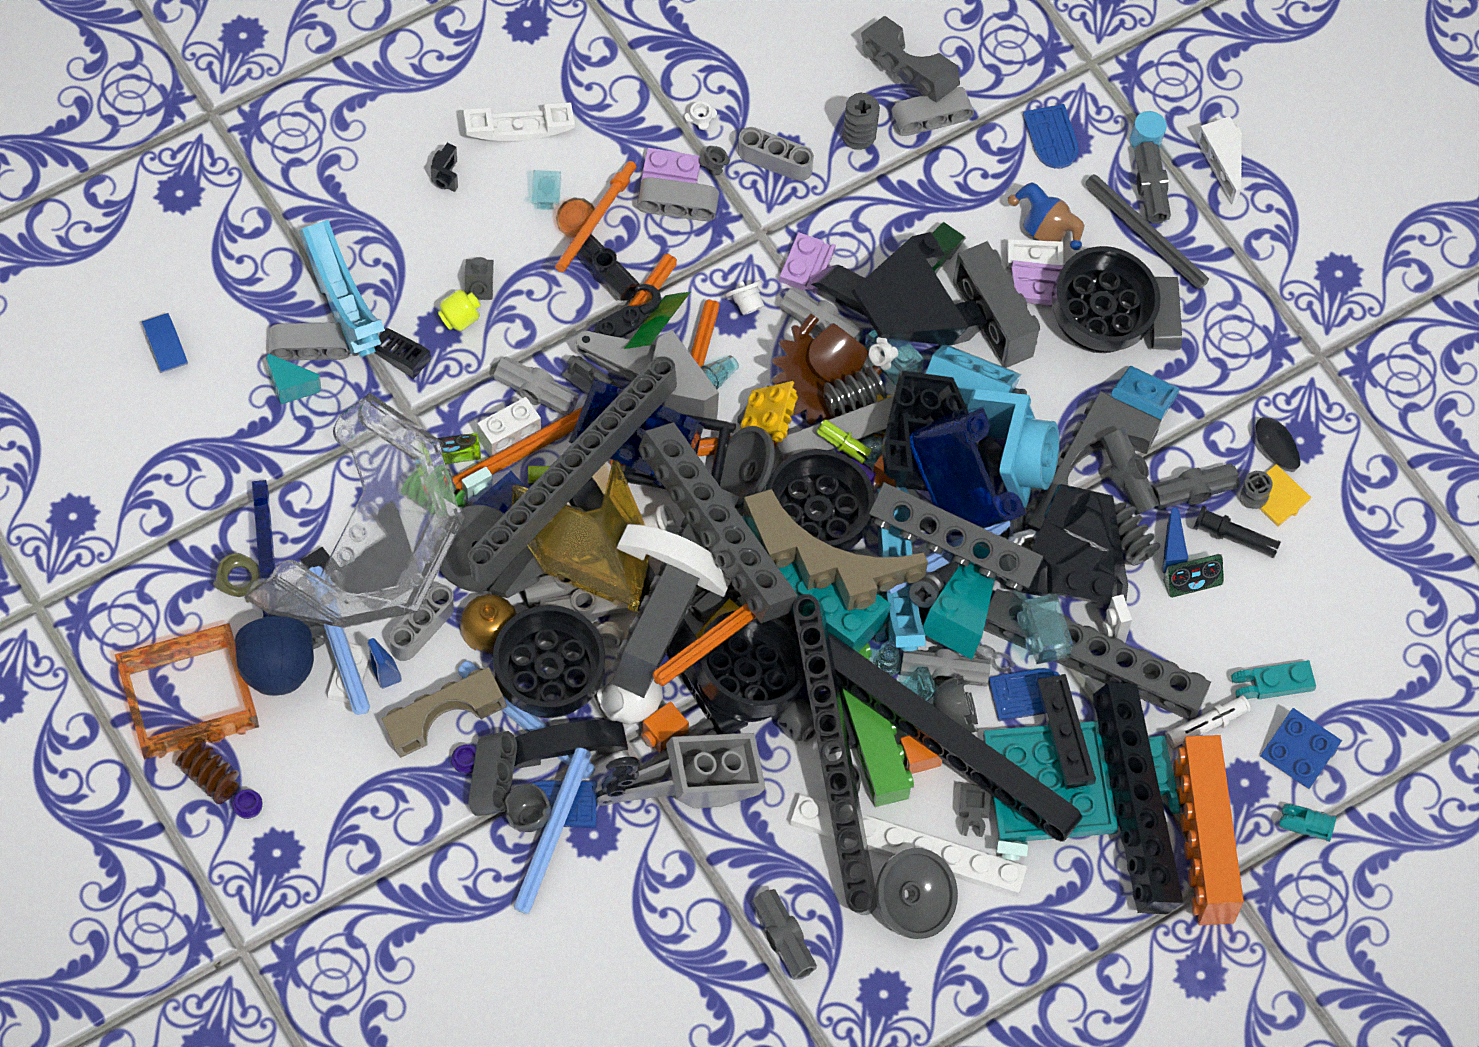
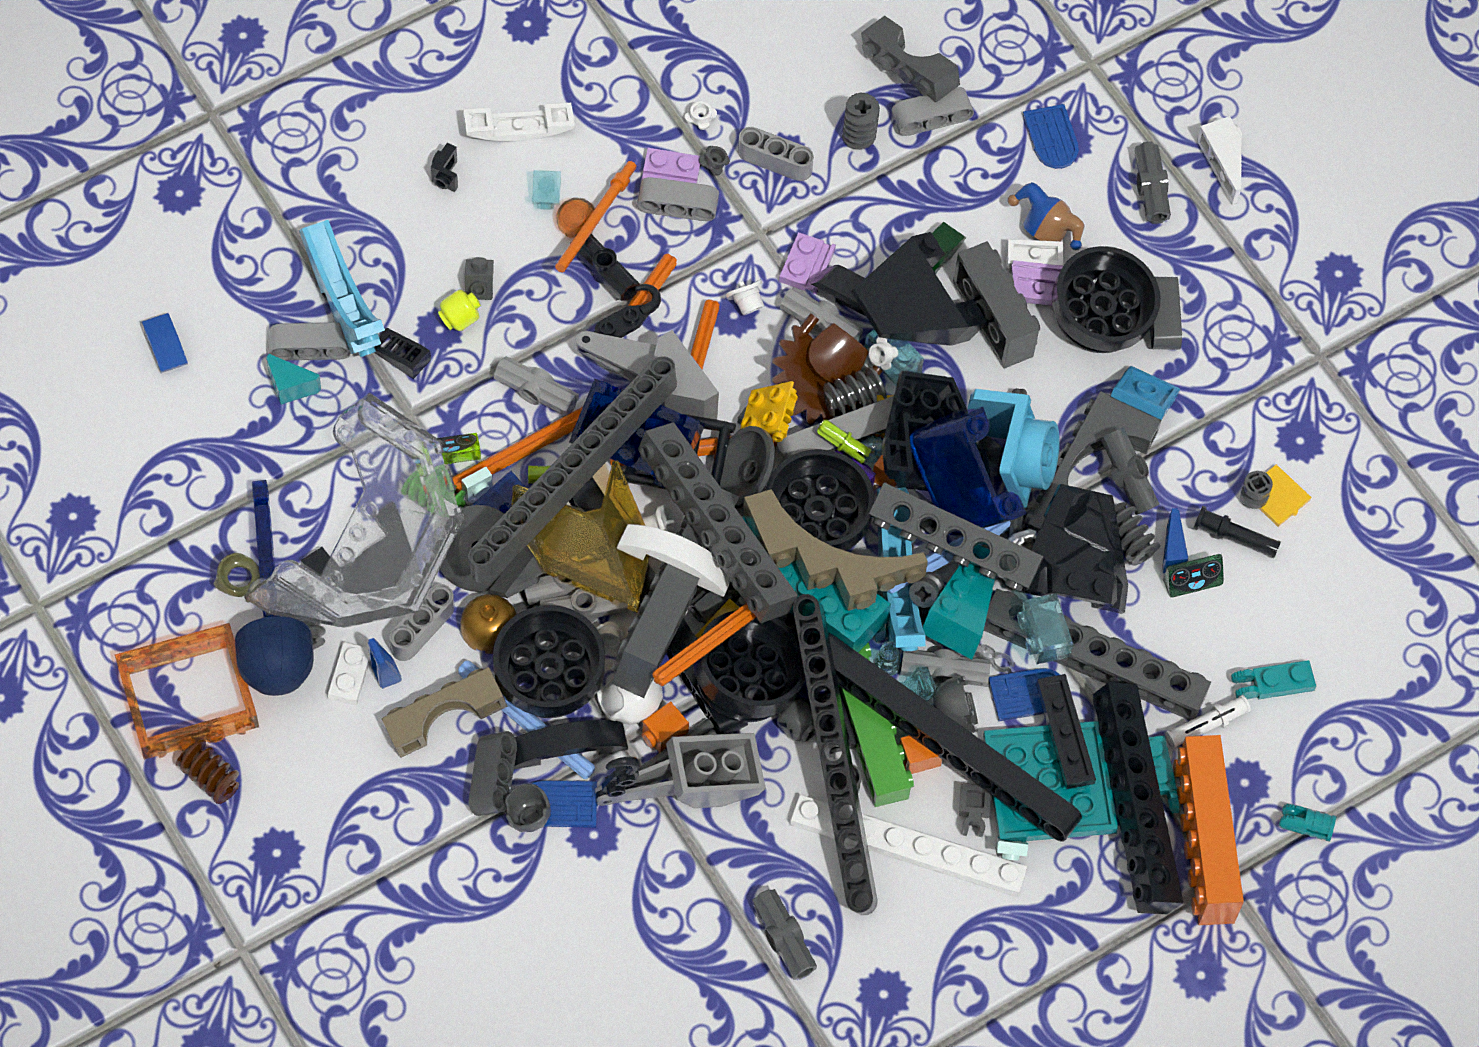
(247, 804): dark purple plate -> none
(346, 664): light blue axle -> none
(464, 758): dark purple plate -> none
(508, 426): white brick -> none
(552, 830): light blue axle -> none
(583, 374): dark grey hinge -> none
(657, 320): green sticker -> none
(720, 370): clear light blue cone -> none
(930, 889): dark grey dish -> none
(971, 372): medium azure slope -> none
(1117, 619): white plate -> none
(1147, 231): dark grey axle -> none
(1148, 127): medium azure piece -> none
(1196, 486): dark grey piece -> none
(1277, 443): black arm -> none
(1301, 748): blue hinge -> none

